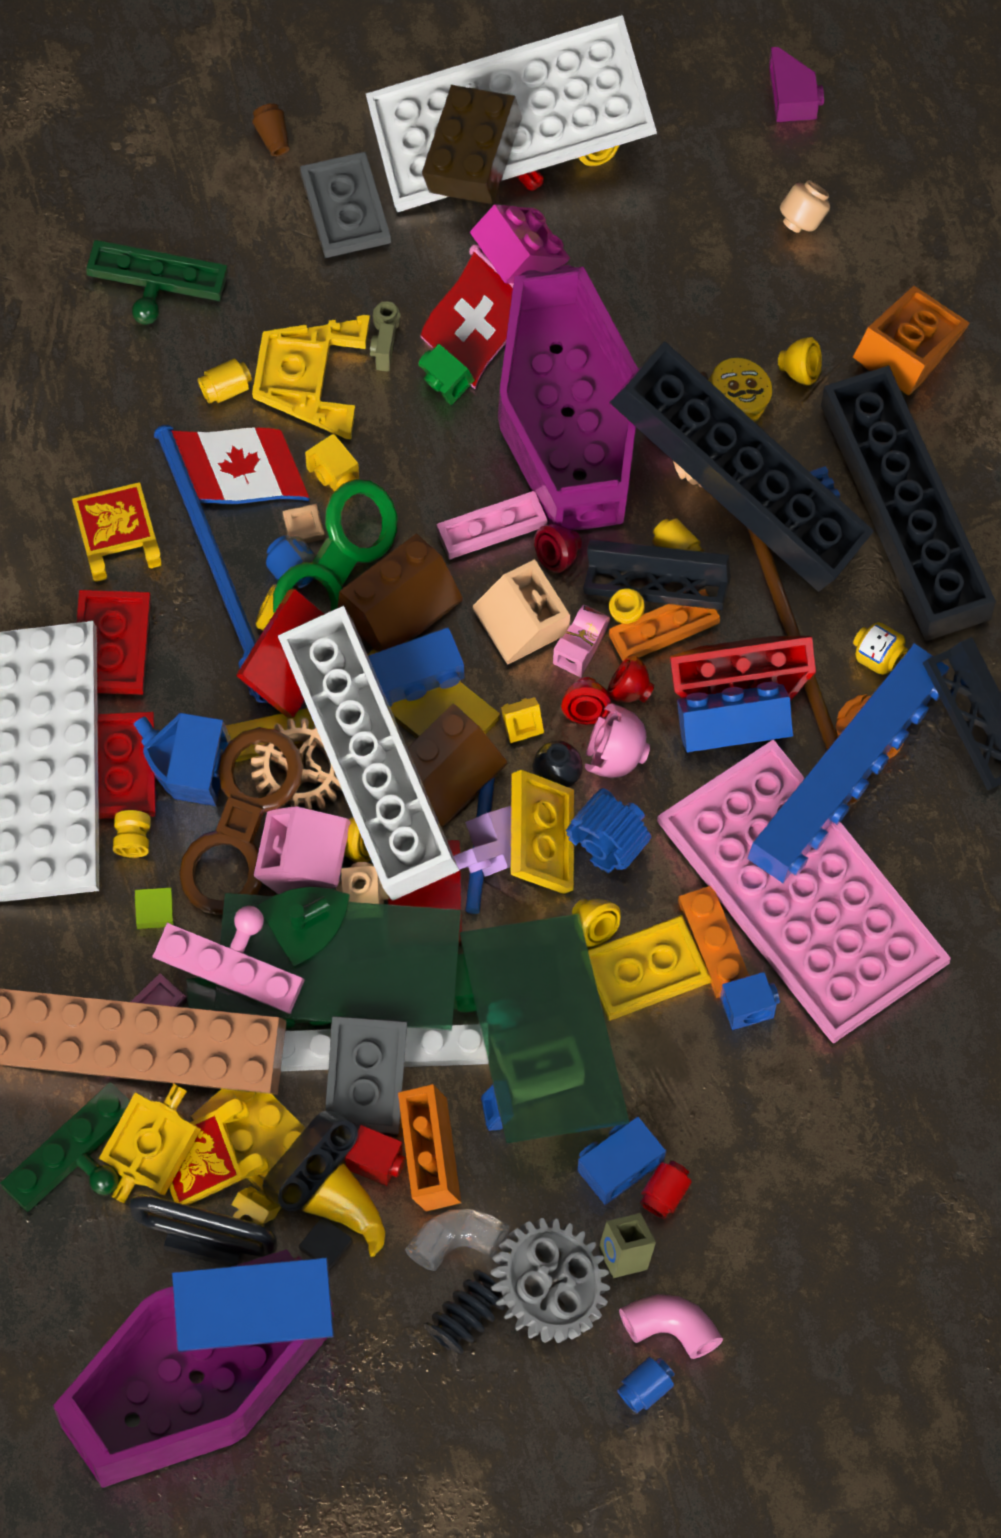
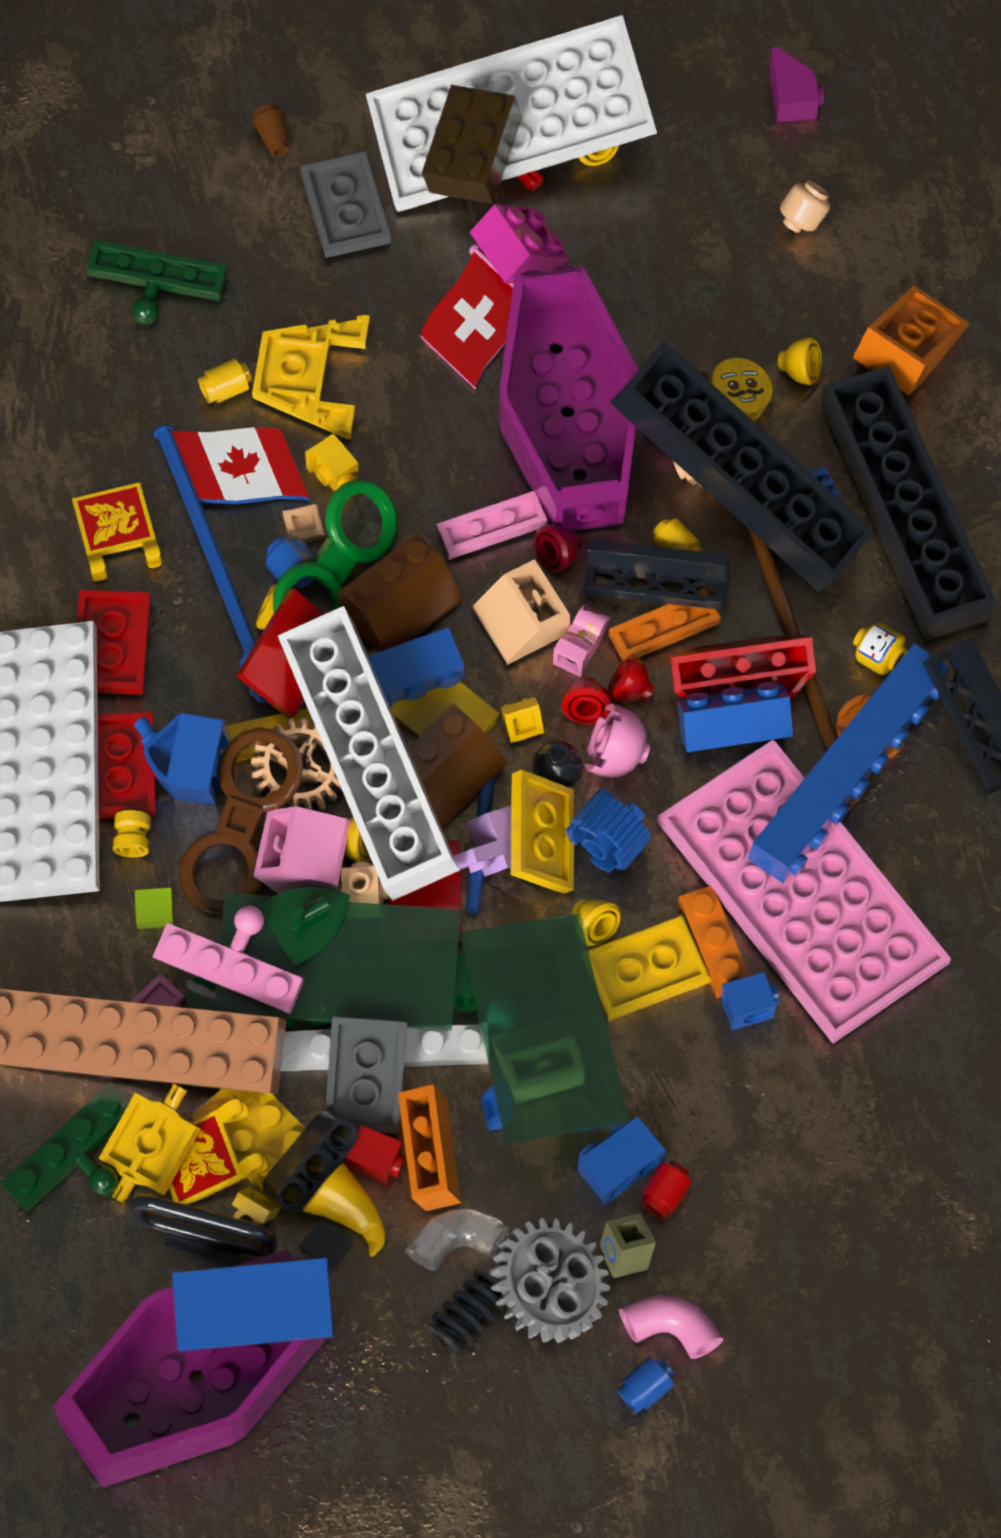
(385, 319): olive plate -> none
(445, 373): green brick -> none
(627, 606): yellow plate -> none

